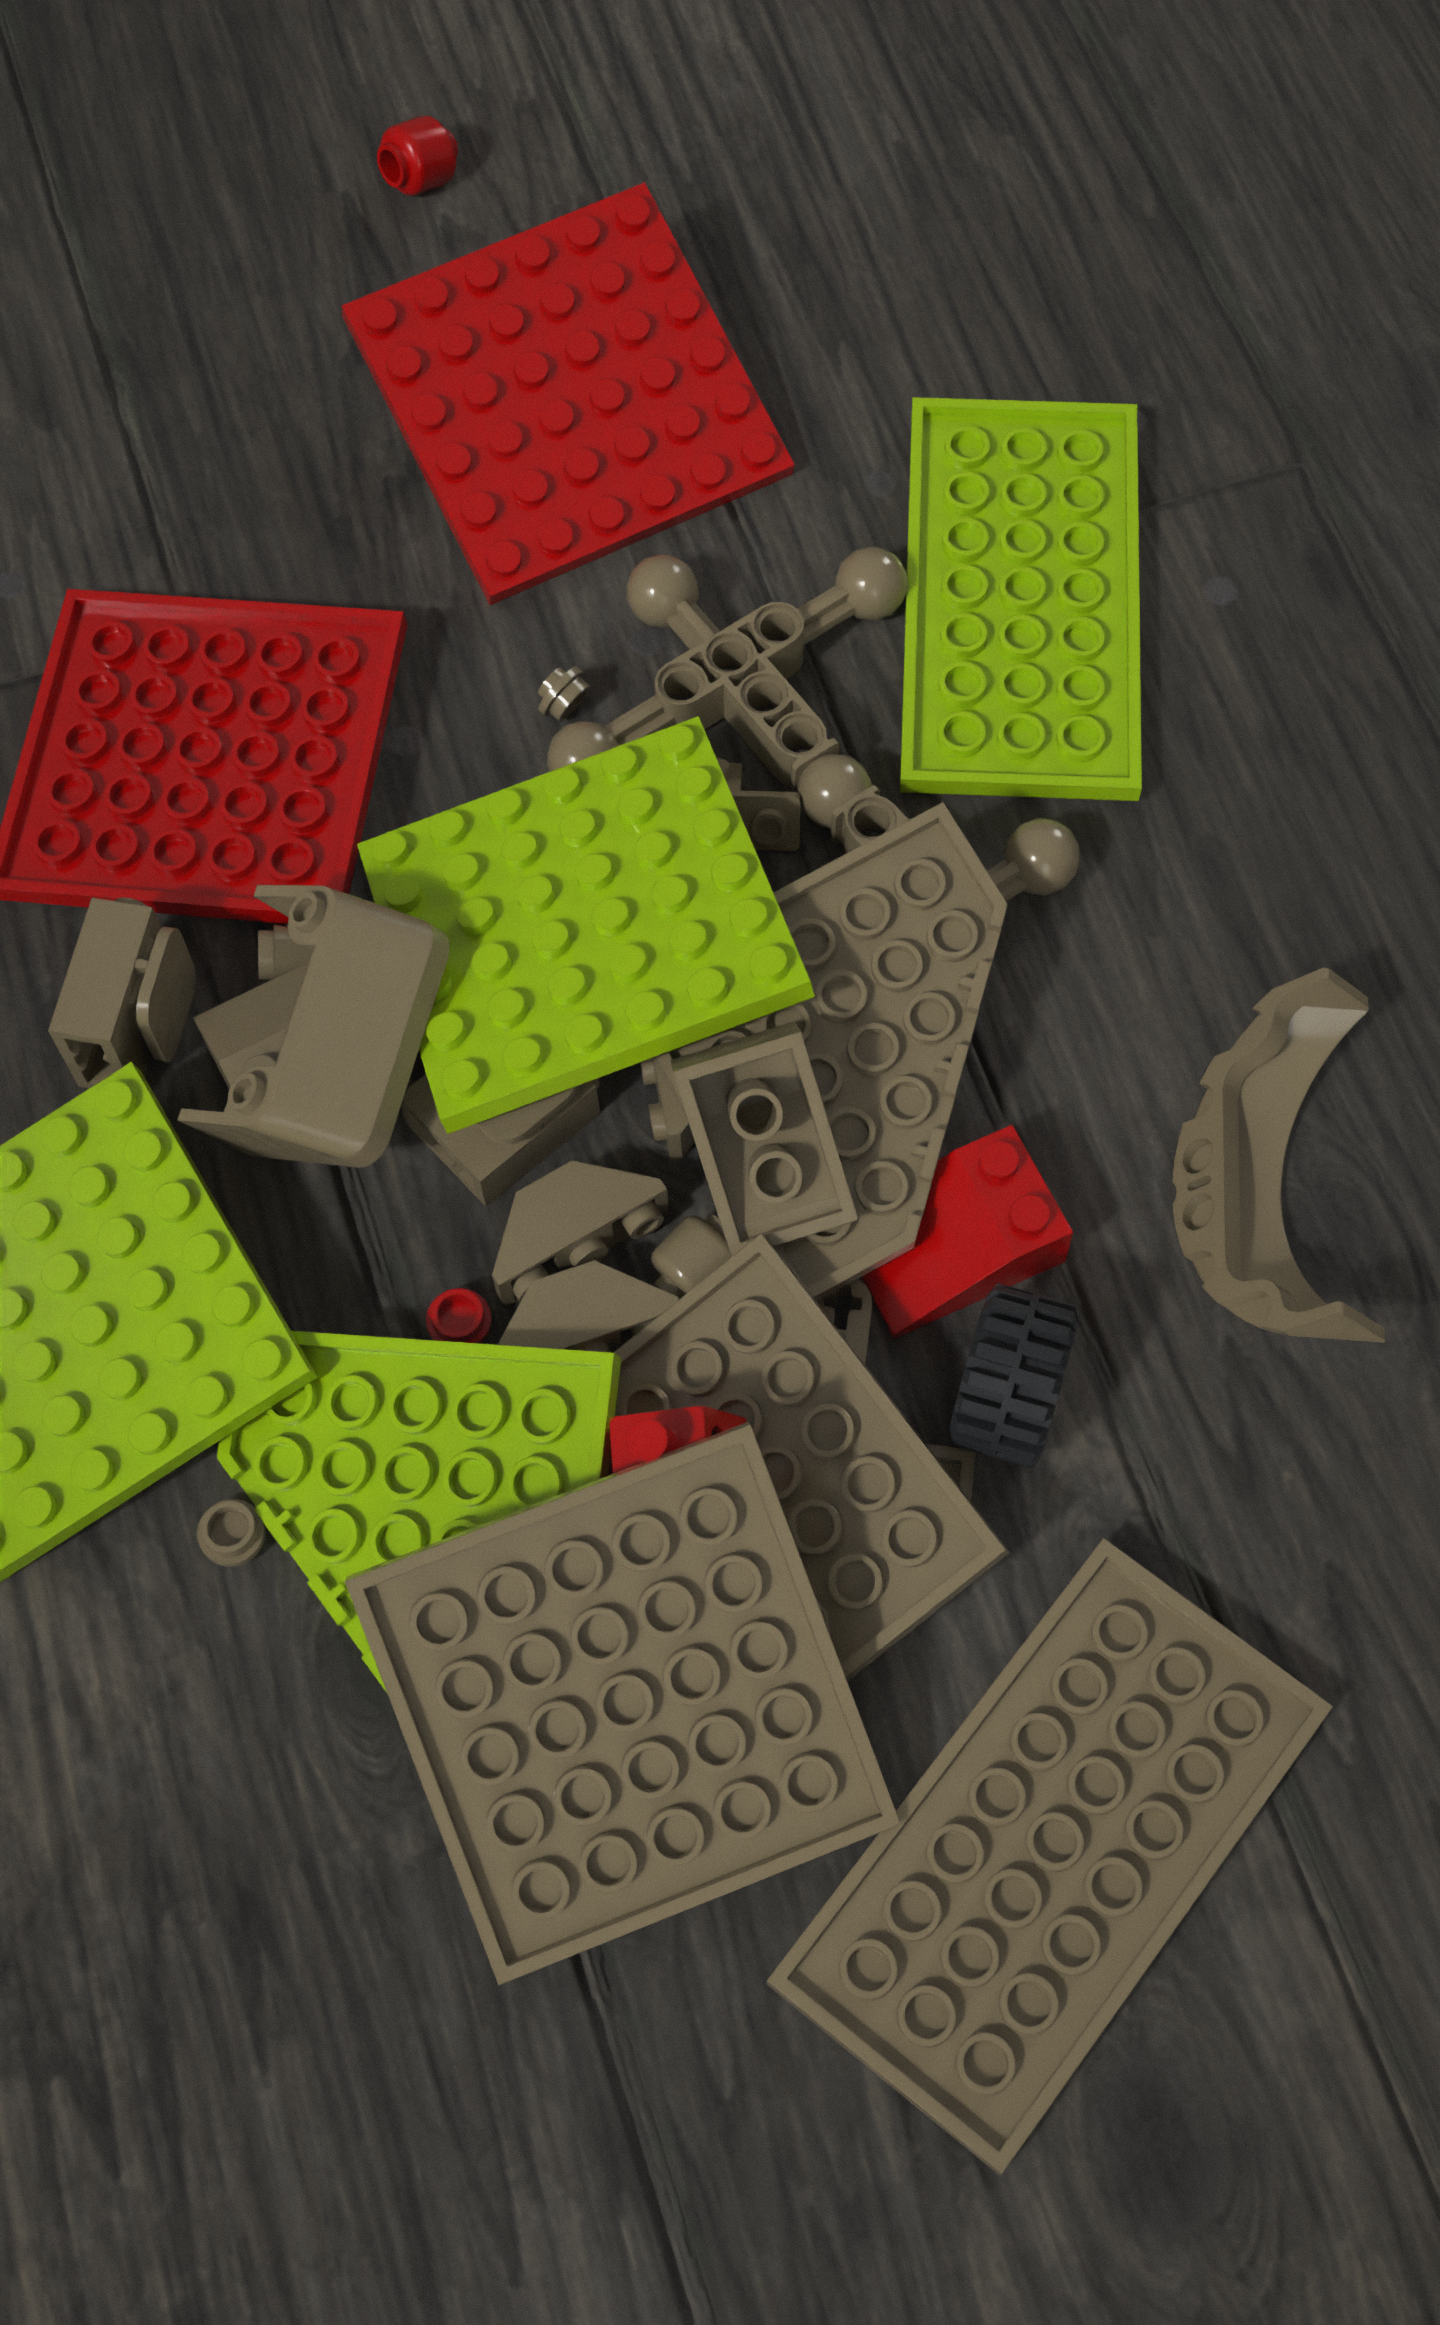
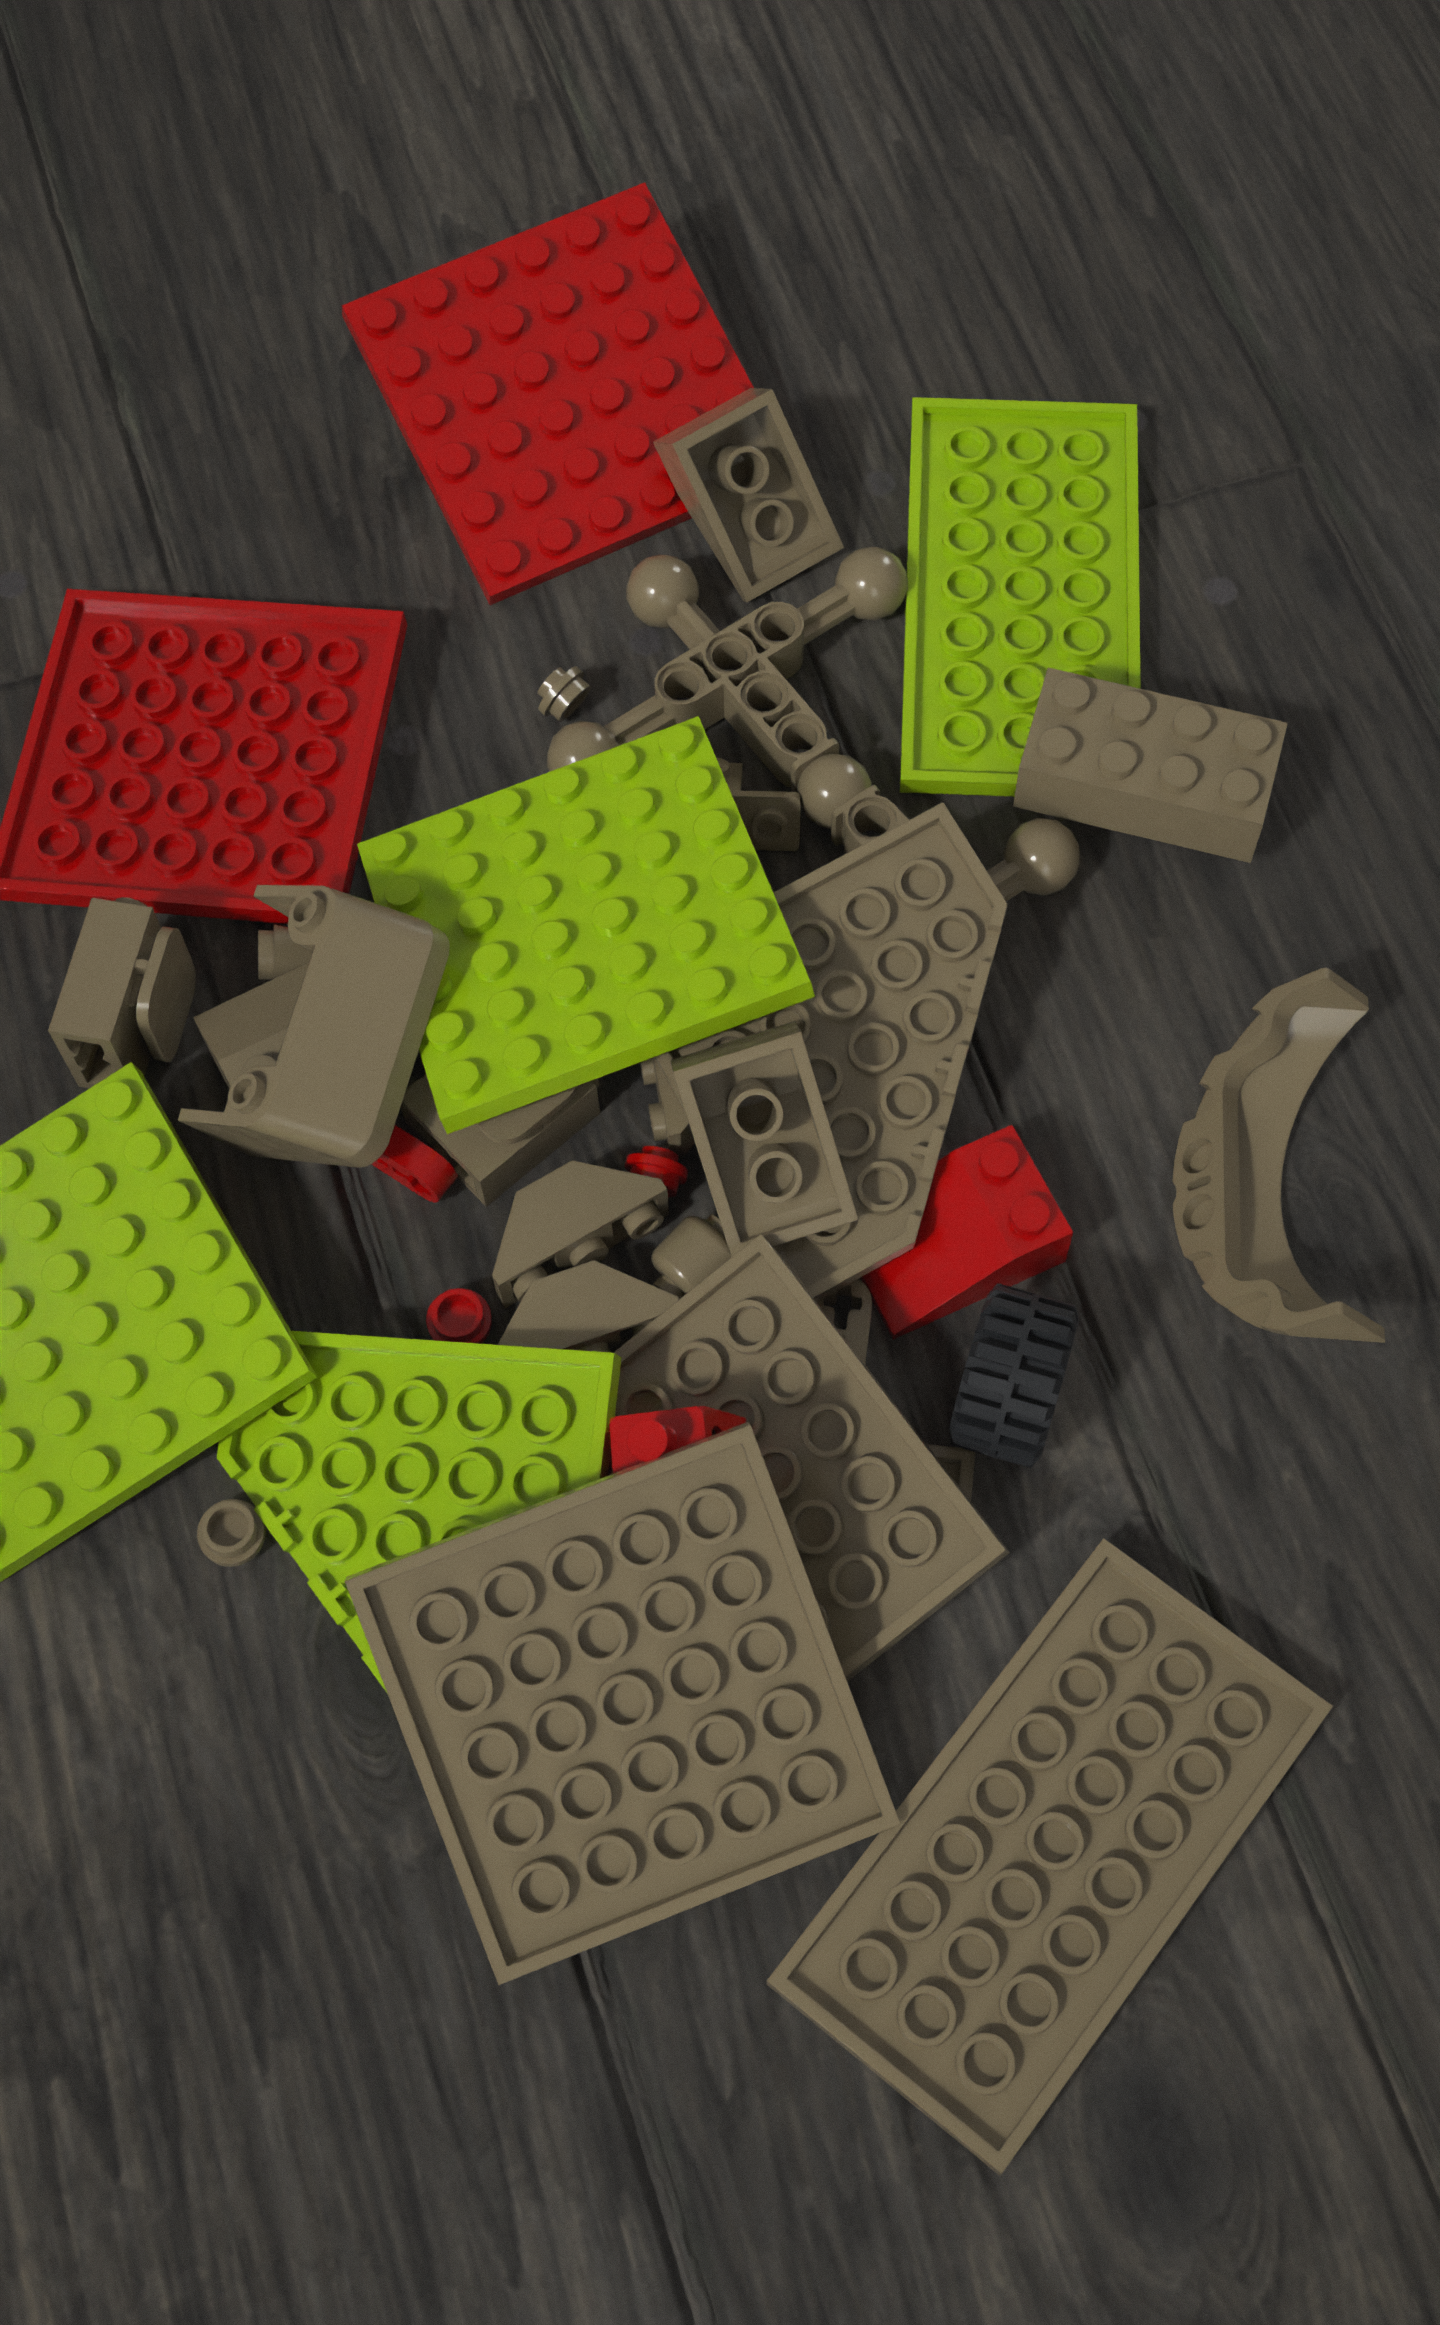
(416, 1166): none -> red beam
(417, 155): red head -> none
(659, 1164): none -> red plate
(750, 491): none -> dark tan slope
(1149, 764): none -> dark tan brick

